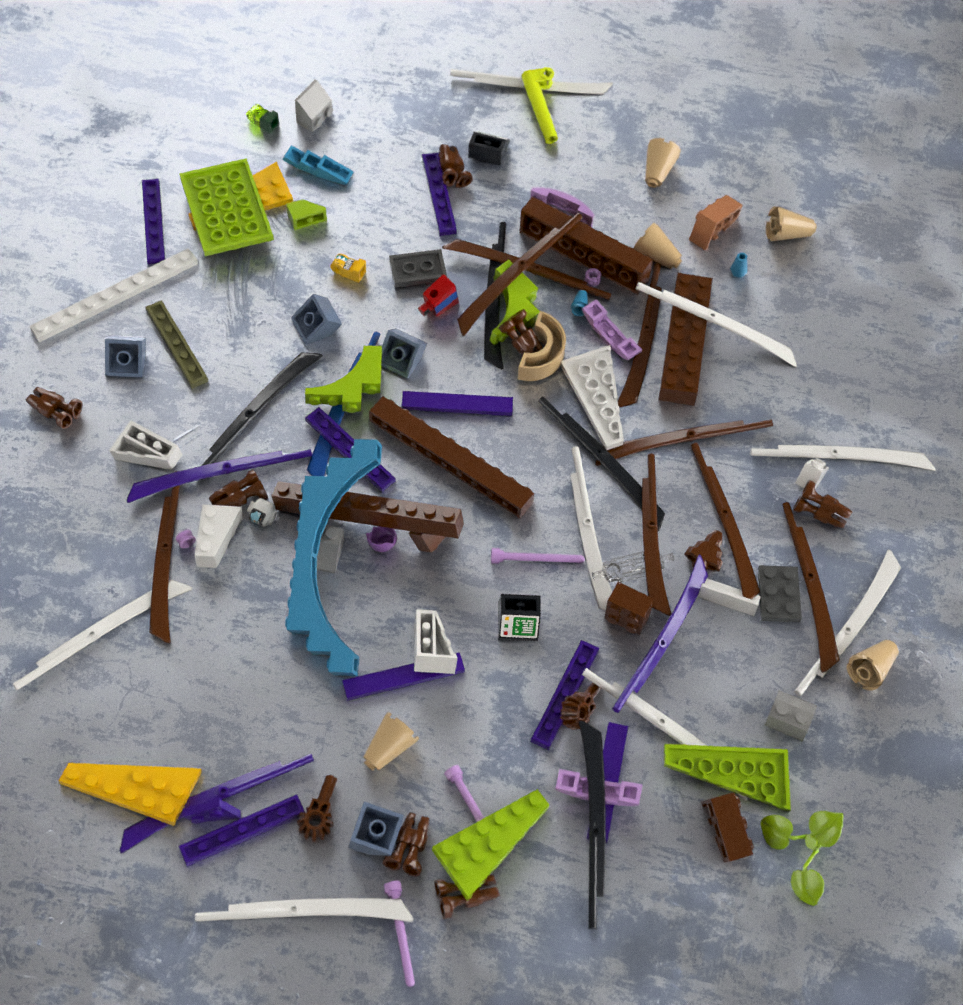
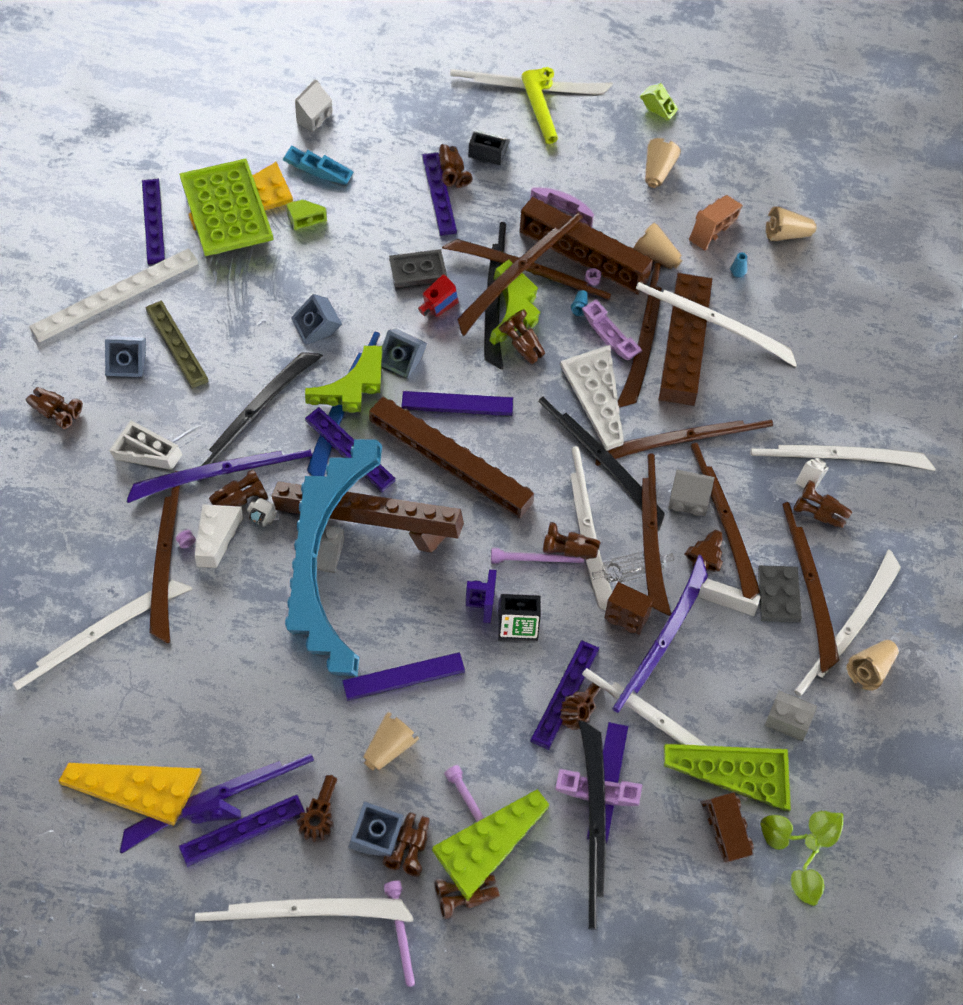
(263, 117): leg -> none
(349, 267): yellow leg -> none
(381, 539): medium lavender hair -> none
(431, 645): white wedge -> none
(482, 595): none -> dark purple bracket
(548, 360): tan brick -> none
(573, 545): none -> reddish brown piece
(659, 101): none -> lime slope
(691, 492): none -> light grey slope

